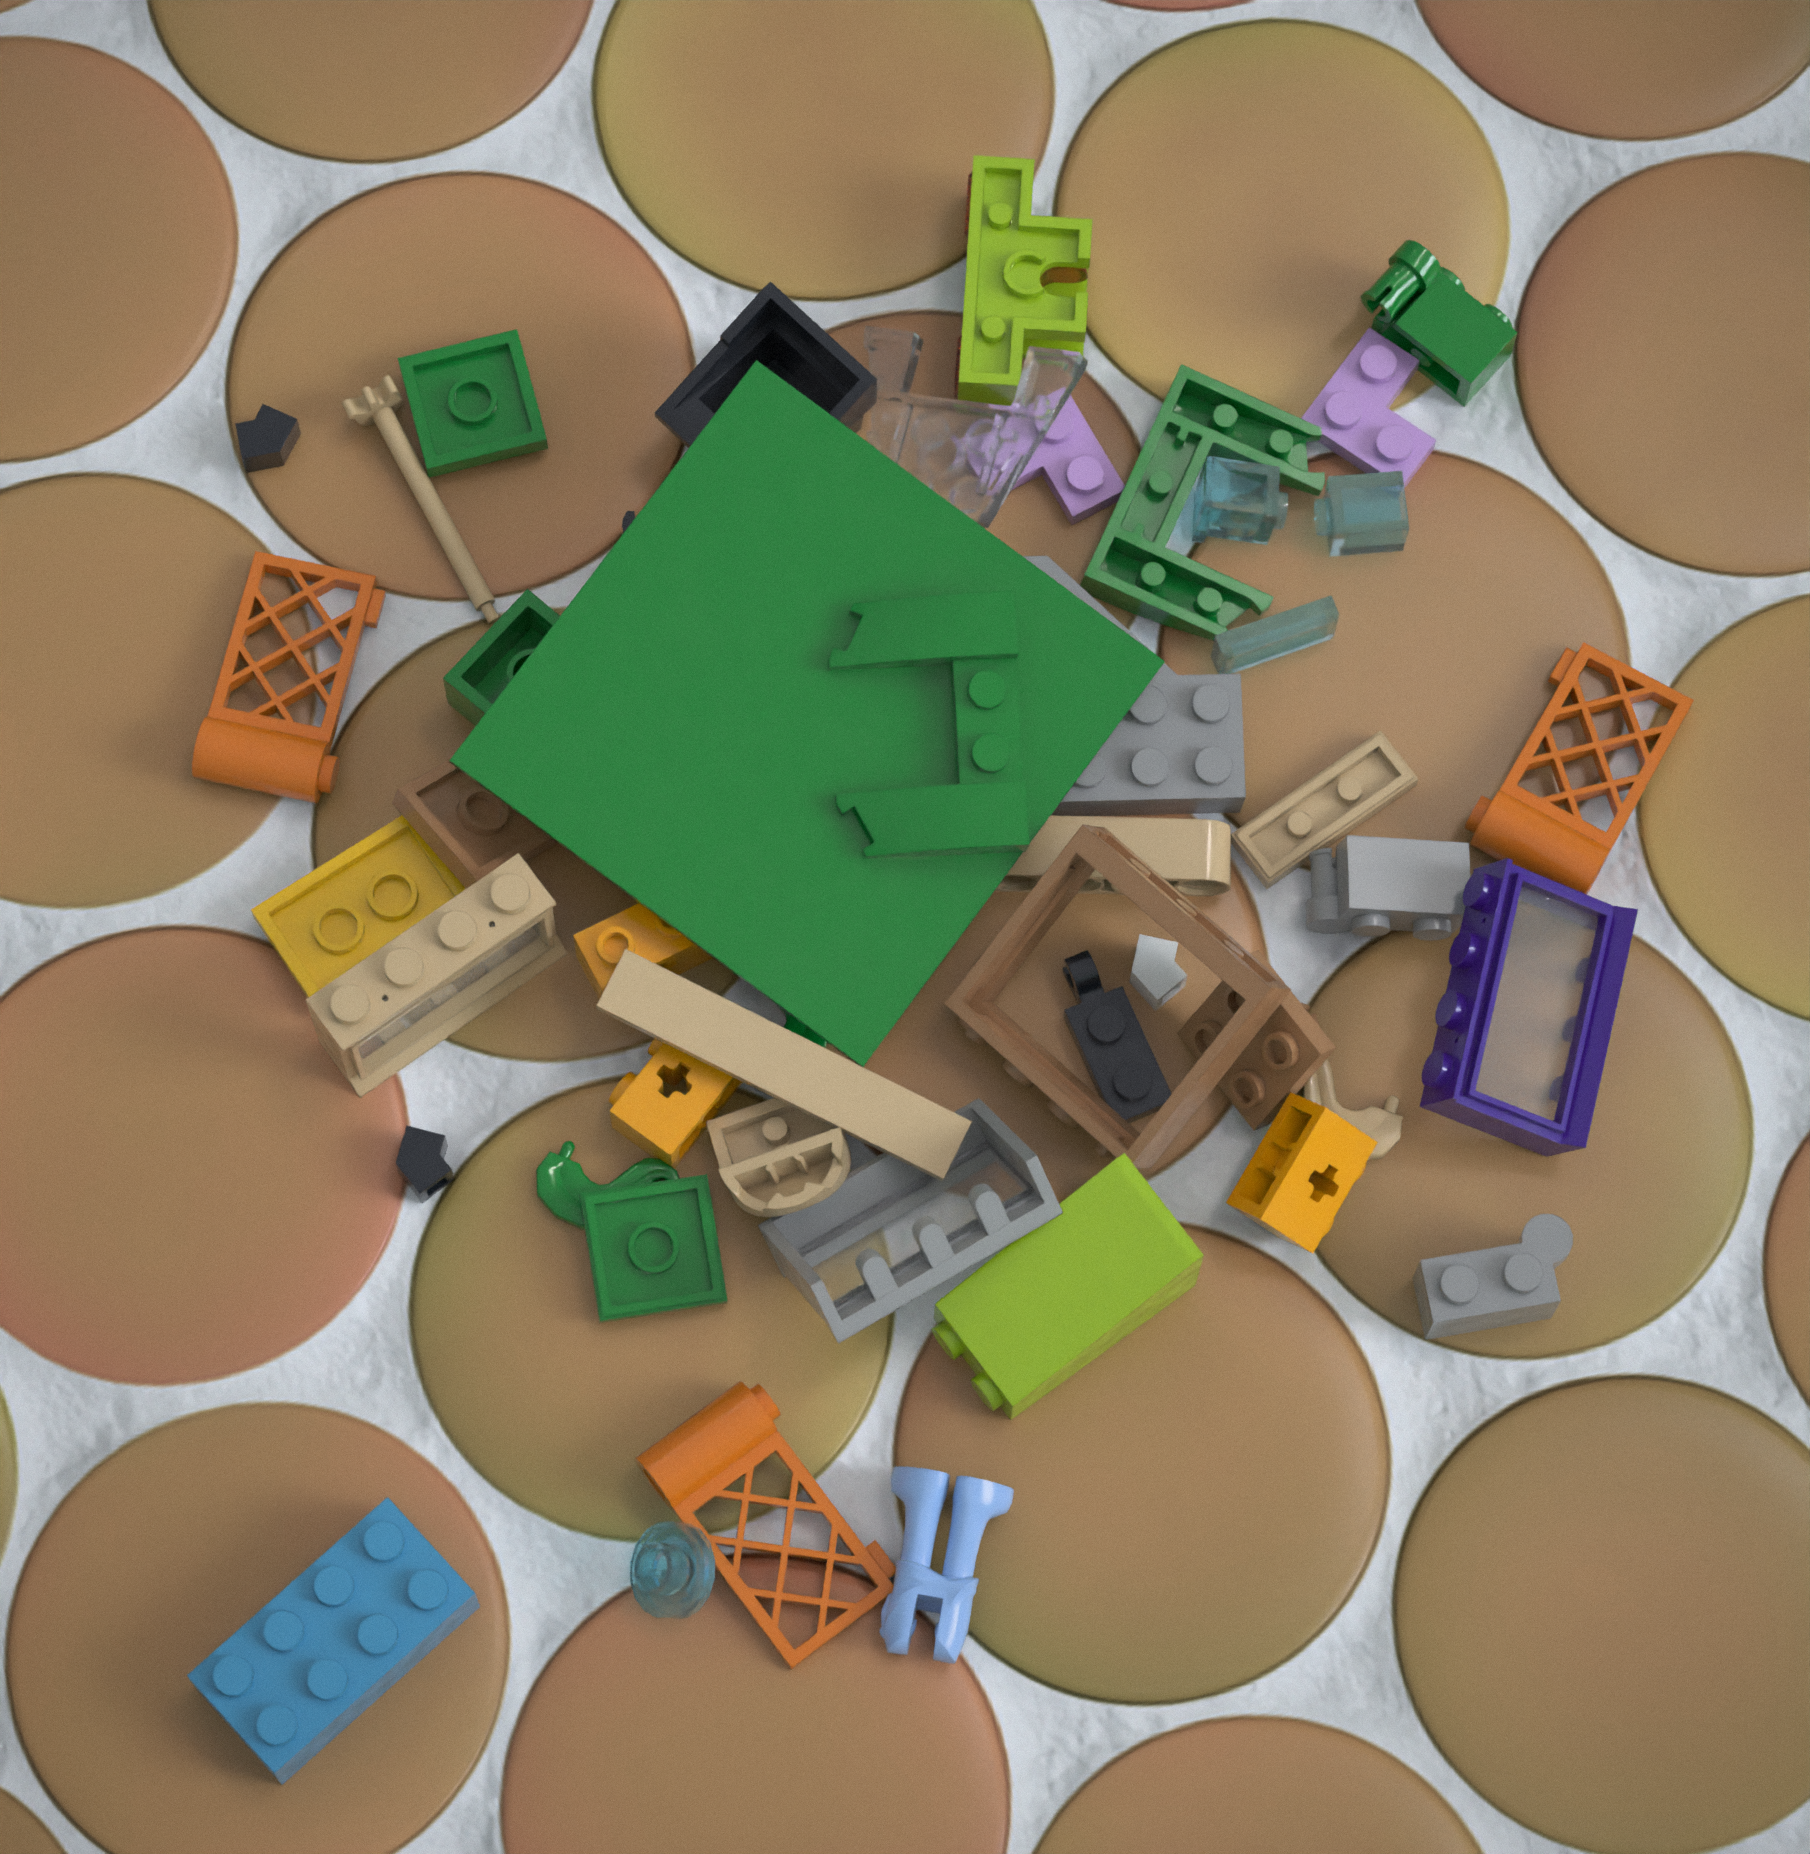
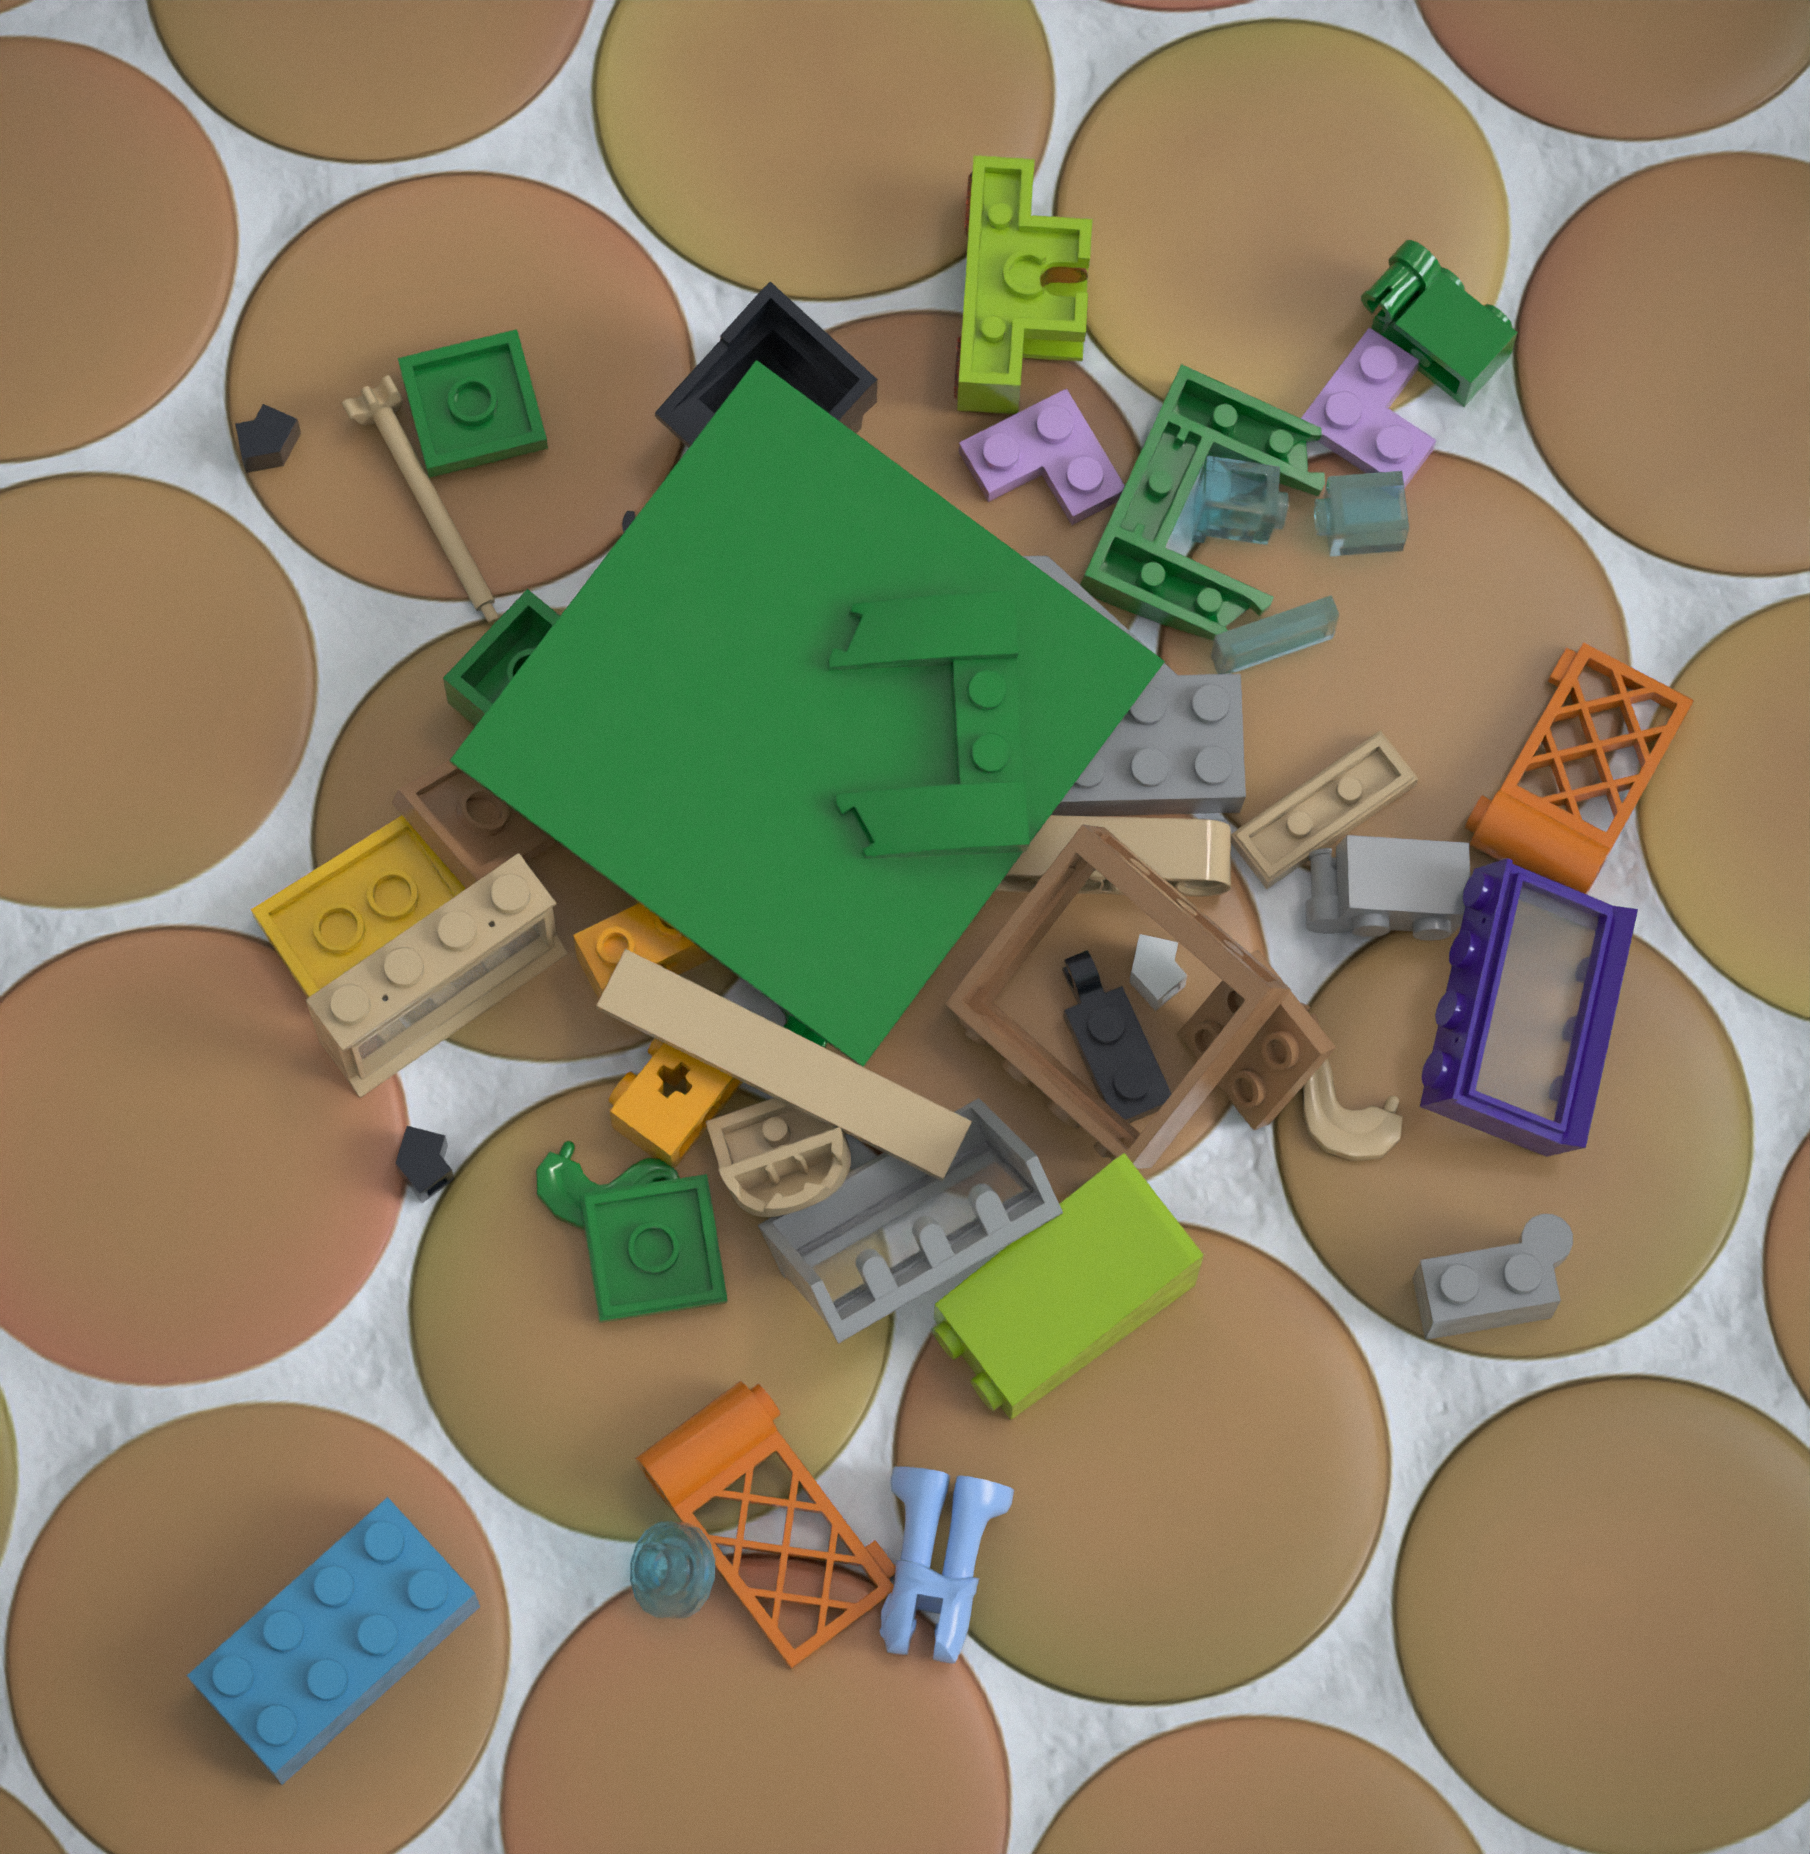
(271, 752): orange piece -> none
(959, 446): clear wing -> none
(1302, 1172): light orange brick -> none

